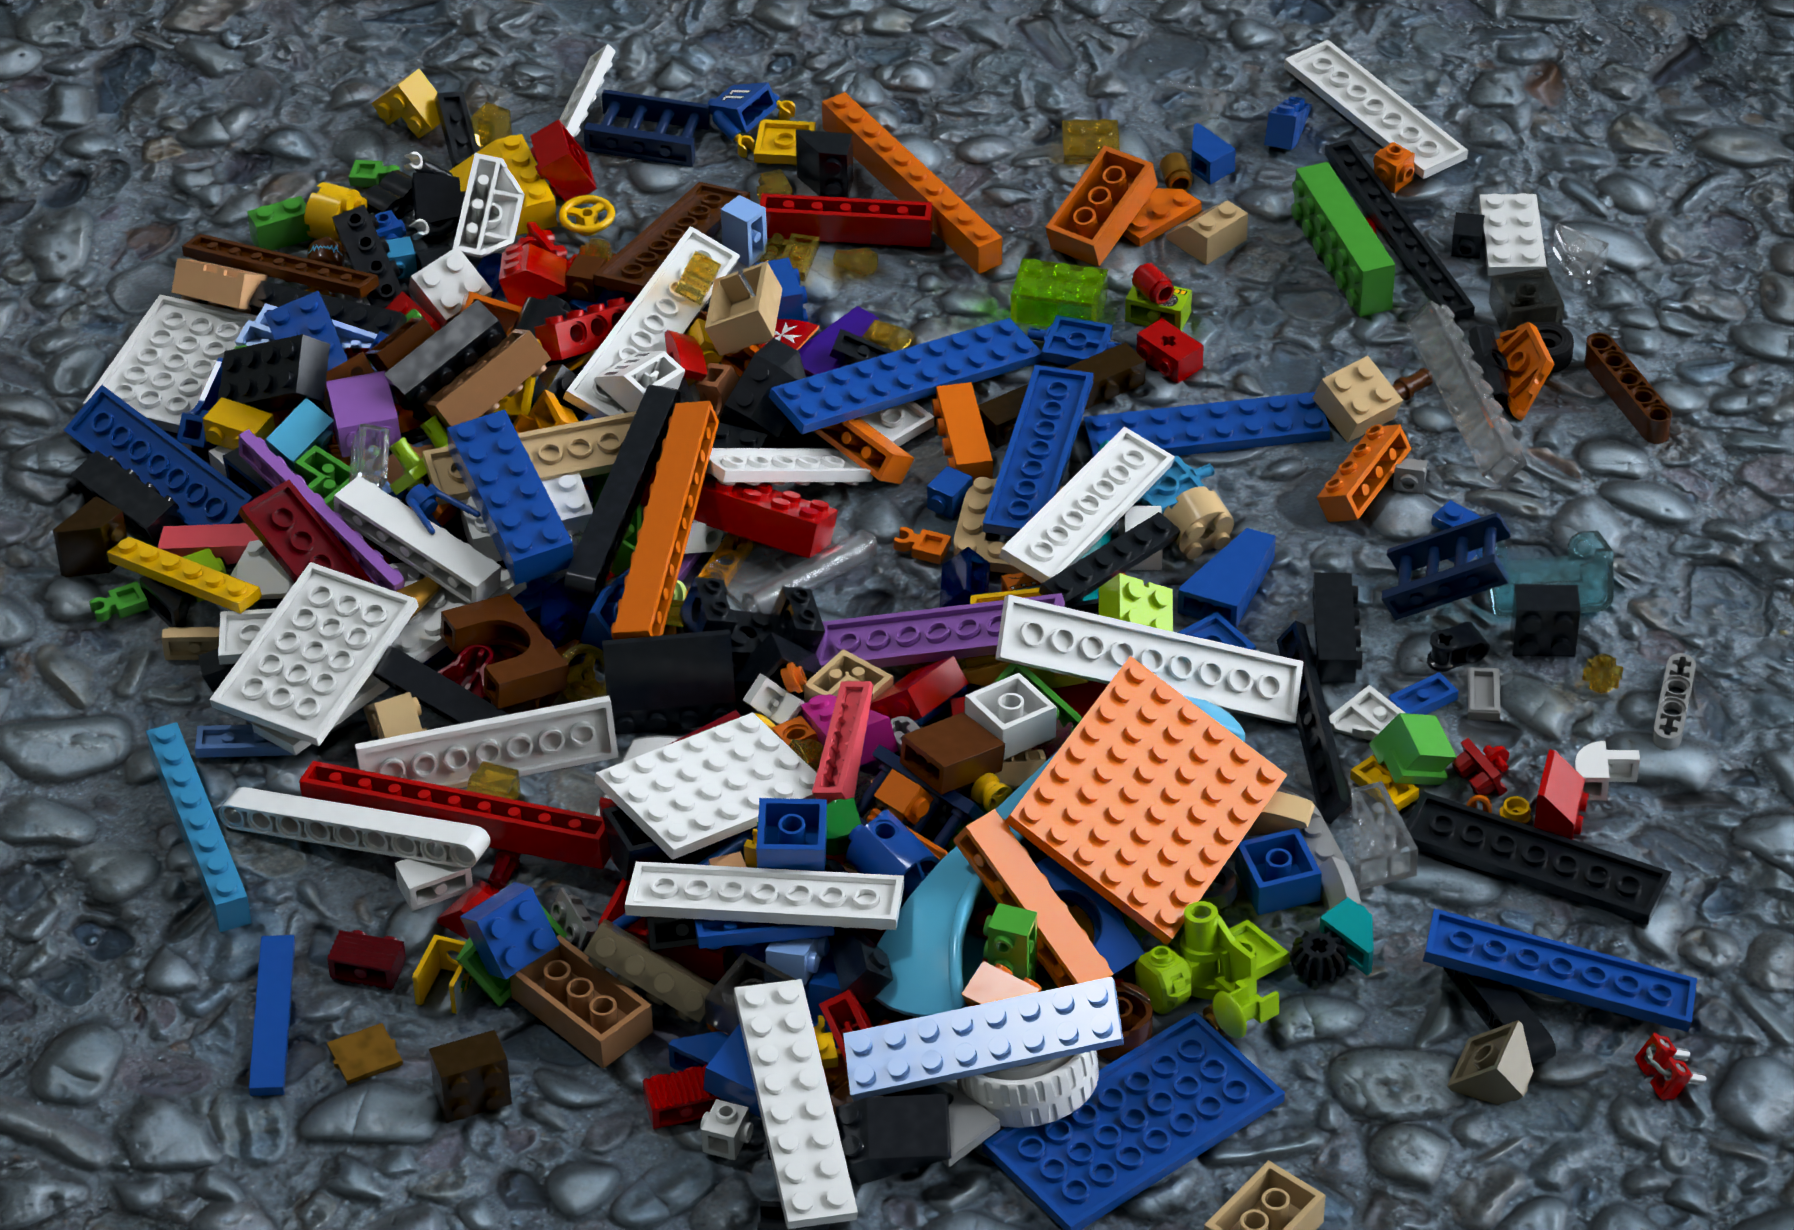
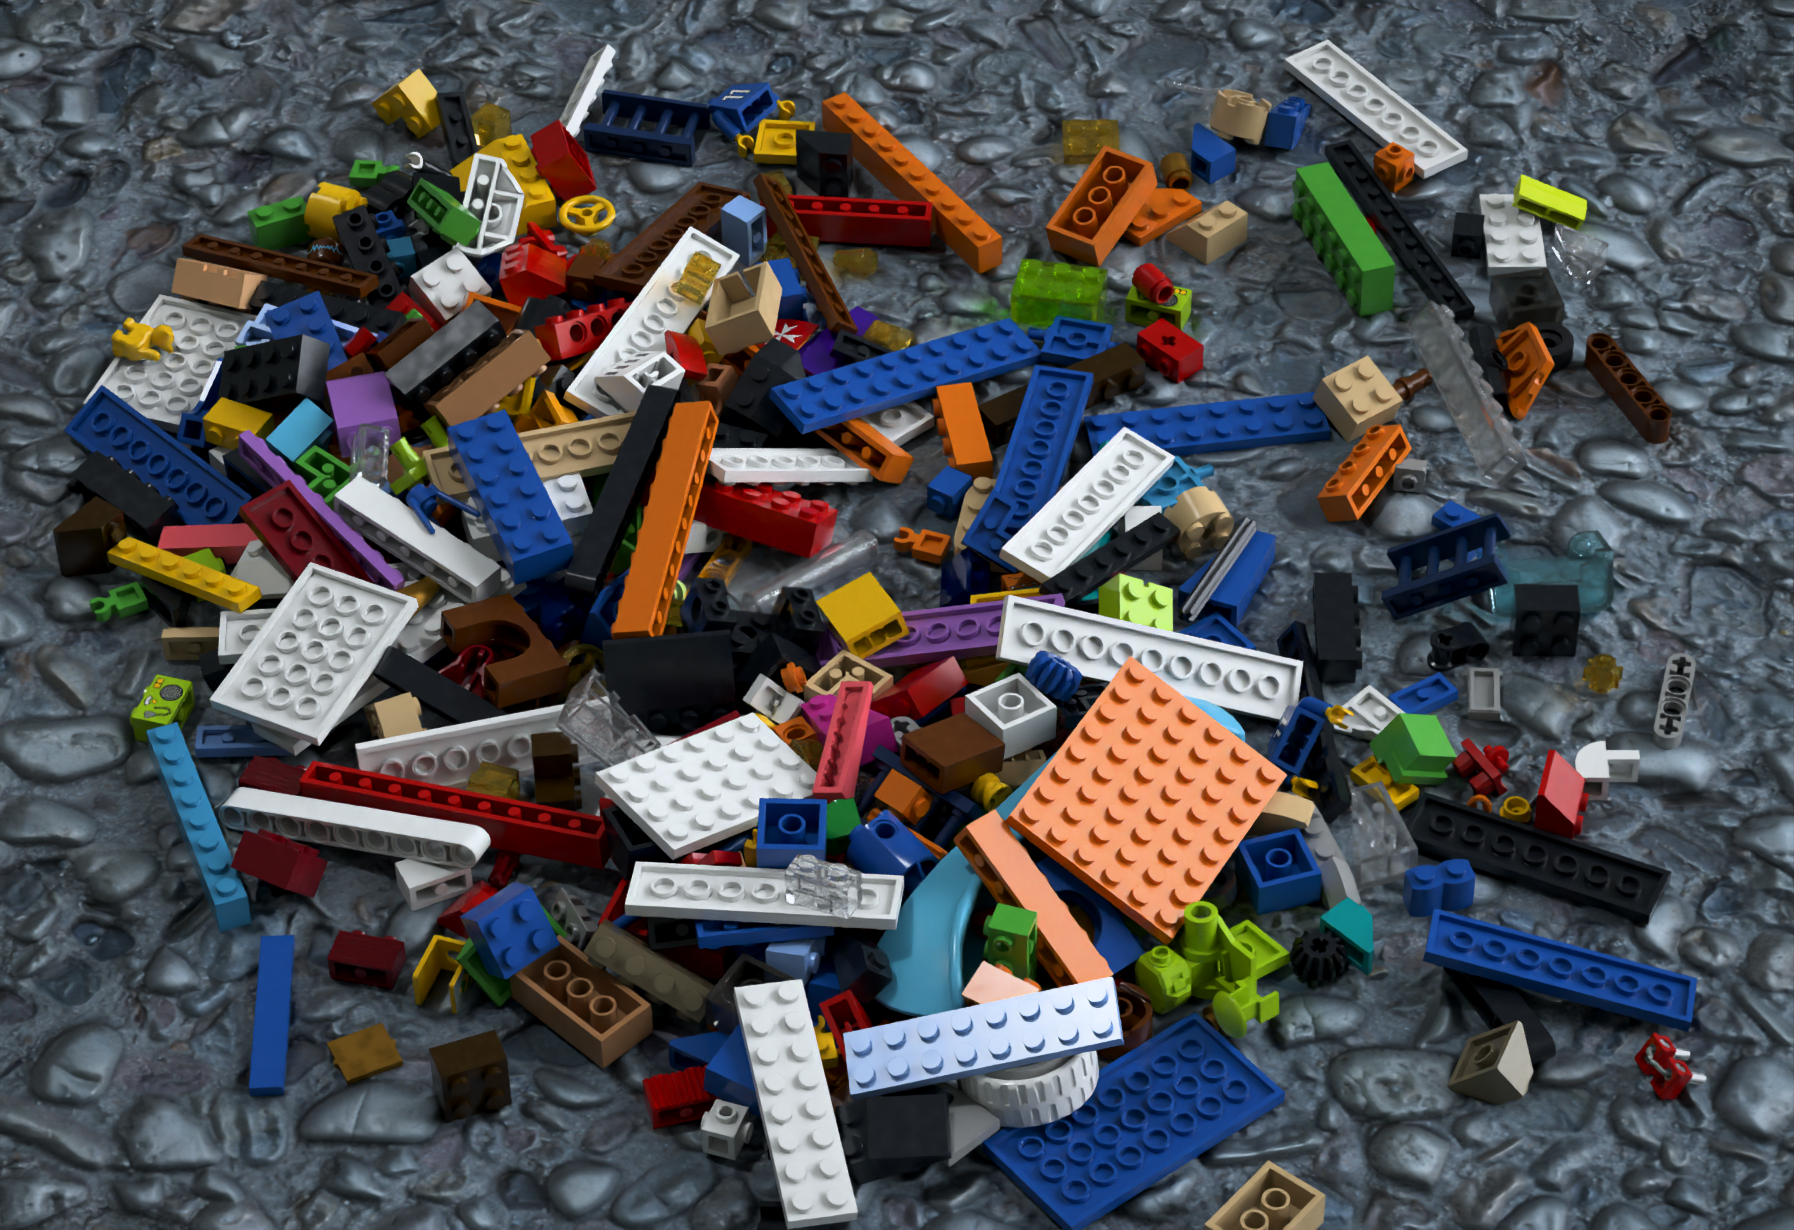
(140, 340): none -> yellow animal
(162, 704): none -> lime brick
(272, 776): none -> dark red brick
(280, 861): none -> dark red brick
(360, 341): none -> red slope
(444, 214): none -> bright green brick
(554, 771): none -> dark brown brick
(602, 725): none -> clear wedge
(714, 858): none -> red slope
(805, 255): none -> reddish brown plate
(823, 886): none -> clear brick
(862, 616): none -> yellow brick
(988, 532): none -> blue plate
(1053, 675): none -> blue gear
(1073, 710): none -> black plate
(1217, 570): none -> axle
(1239, 116): none -> tan brick
(1296, 737): none -> blue torso
(1439, 887): none -> blue brick
(1549, 202): none -> neon yellow piece

